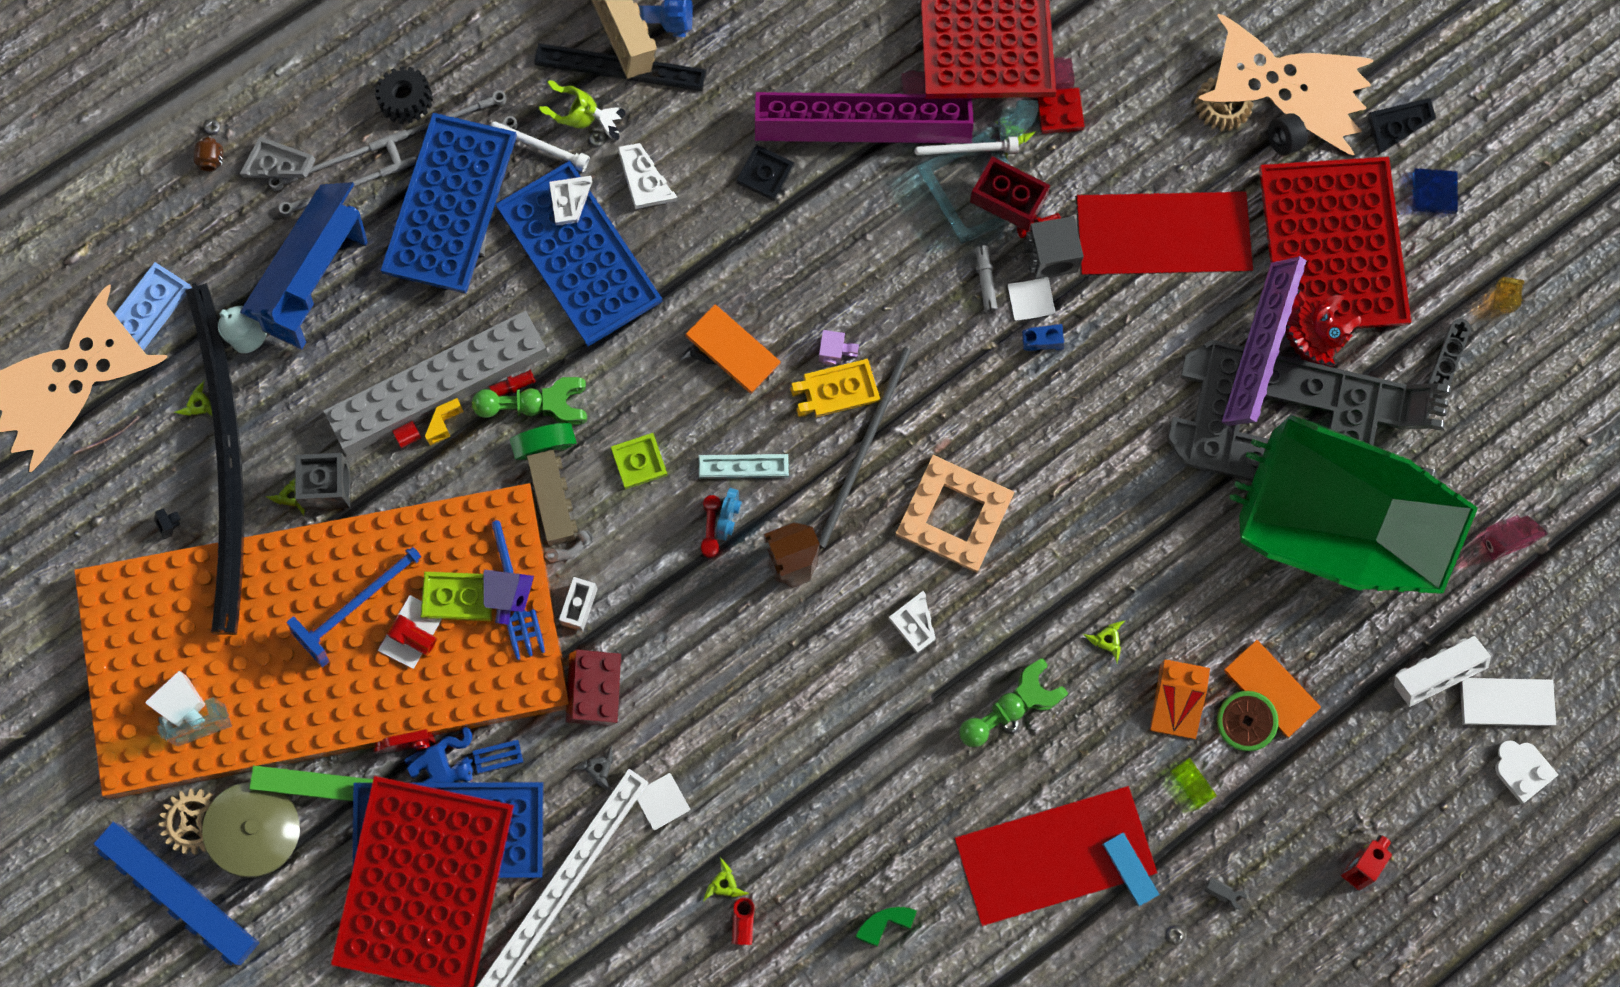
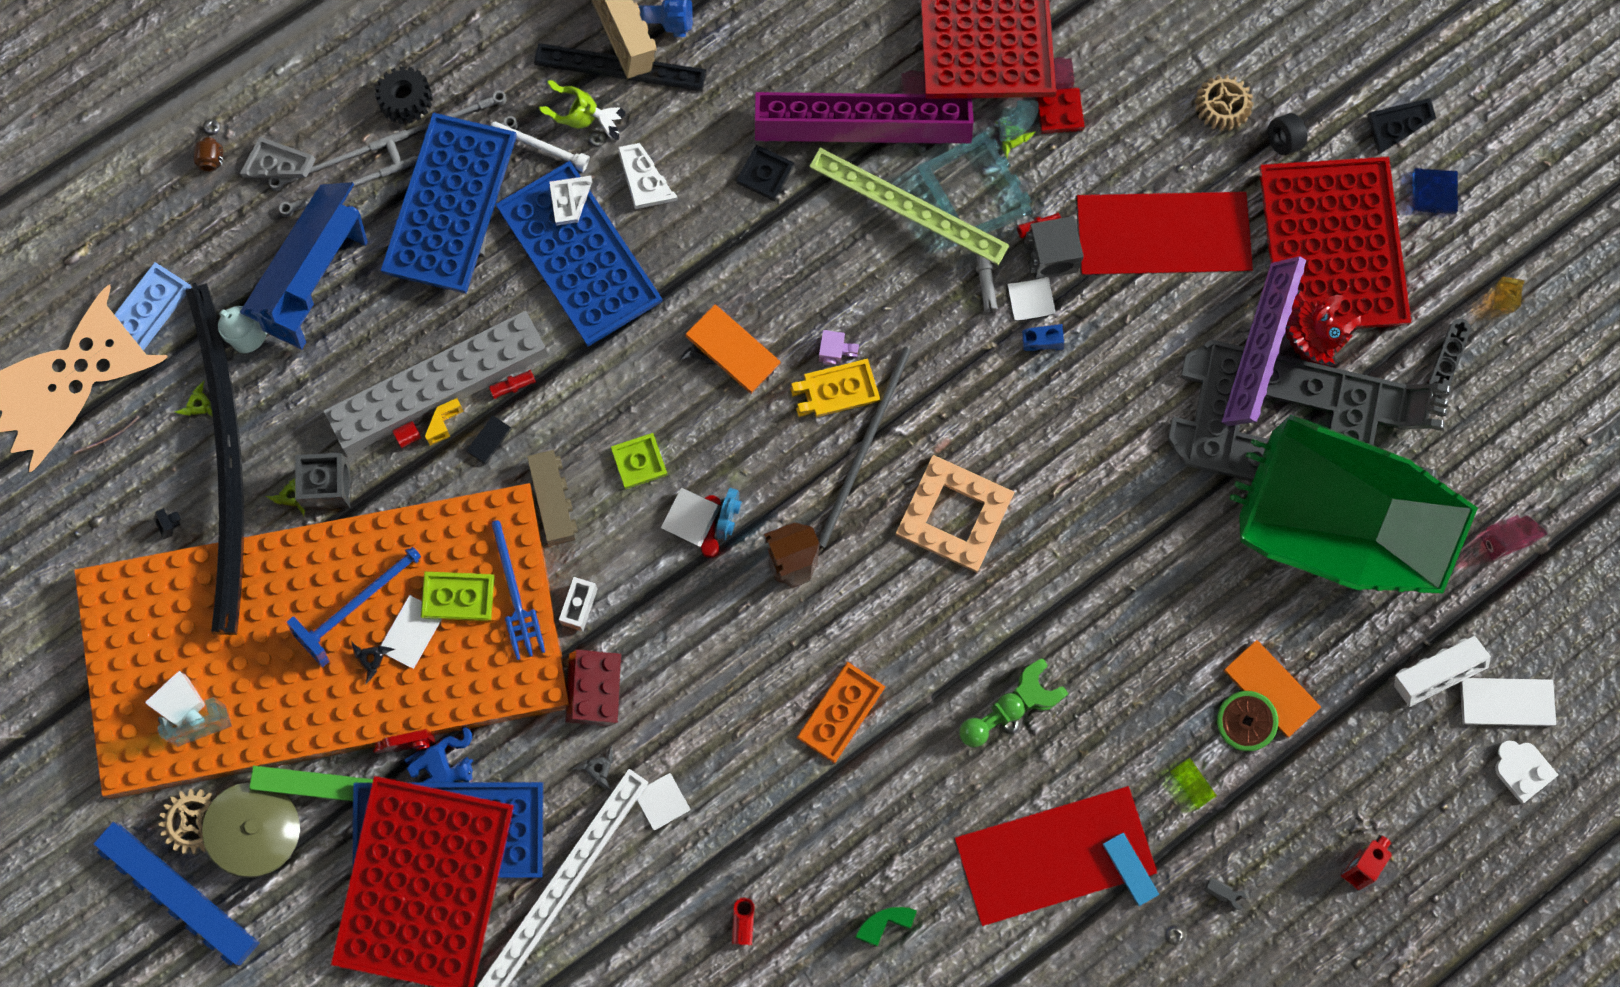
(362, 655): none -> black piece
(407, 632): red piece -> none
(478, 761): blue tile -> none
(489, 440): none -> black tile
(506, 593): torso -> none
(533, 402): bright green piece -> none
(542, 439): green brick -> none
(555, 555): light grey piece -> none
(690, 517): none -> white tile
(715, 887): lime piece -> none
(743, 466): light aqua tile -> none
(840, 712): none -> orange tile
(909, 206): none -> yellowish green plate
(914, 623): white wing -> none
(1008, 145): white piece -> none
(1009, 193): dark red brick -> none
(1110, 631): lime piece -> none
(1179, 698): orange slope -> none
(1327, 76): light nougat piece -> none

